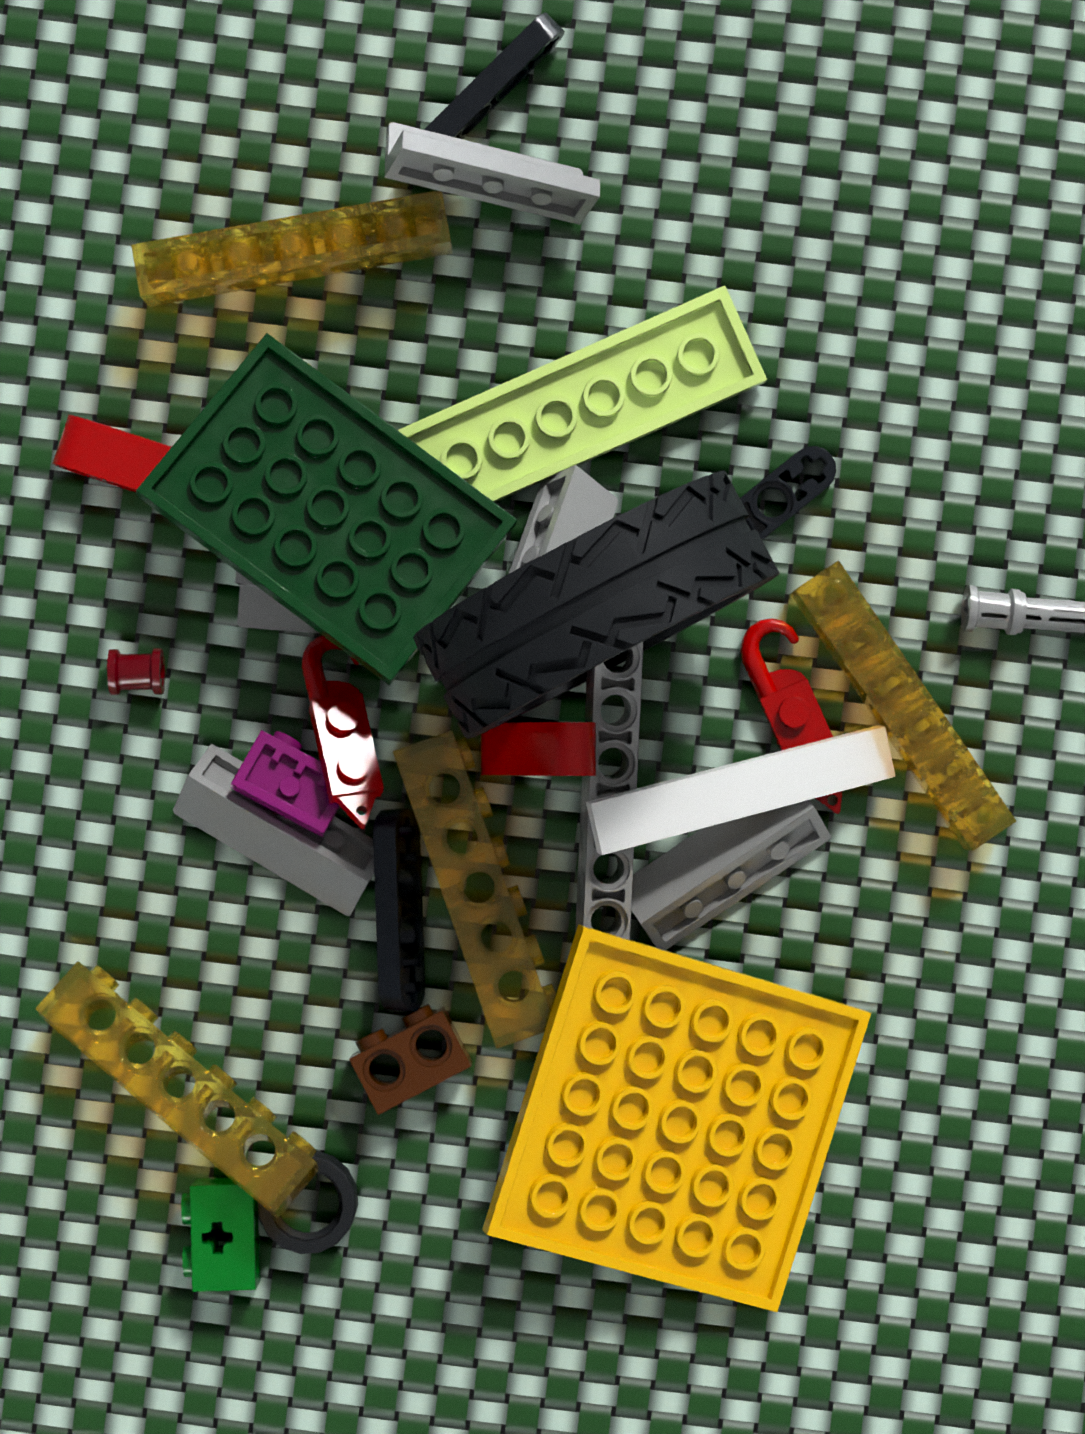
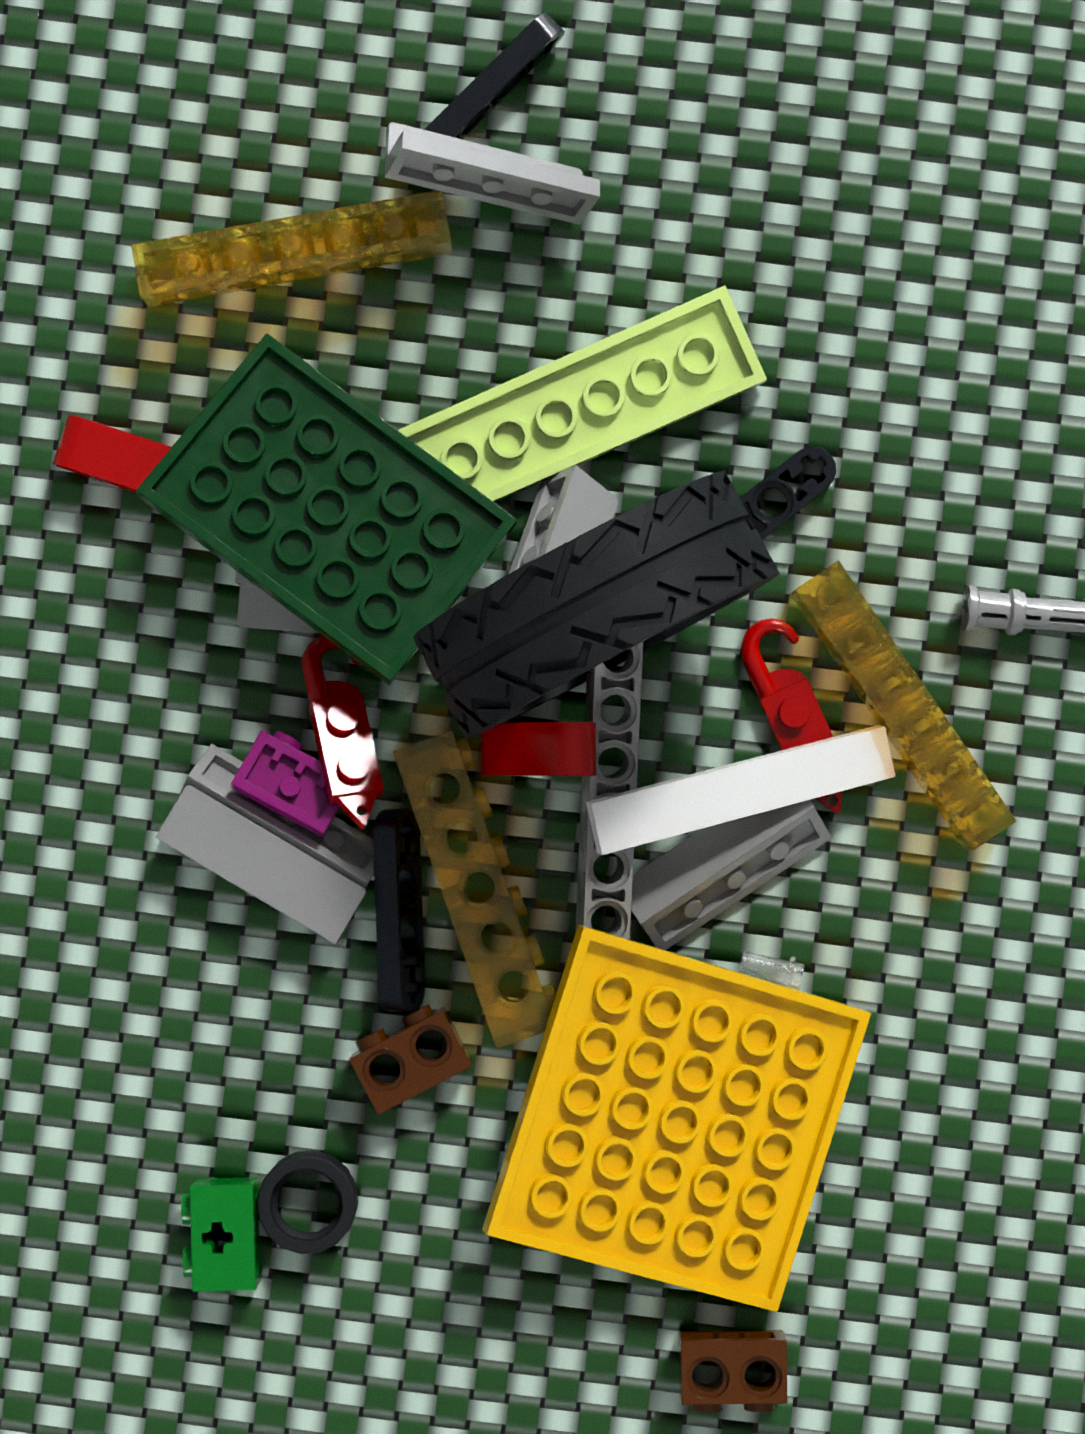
(69, 1012): clear yellow brick -> none
(136, 671): dark red bush -> none
(261, 863): none -> light grey panel
(733, 1353): none -> reddish brown brick
(772, 969): none -> clear pin

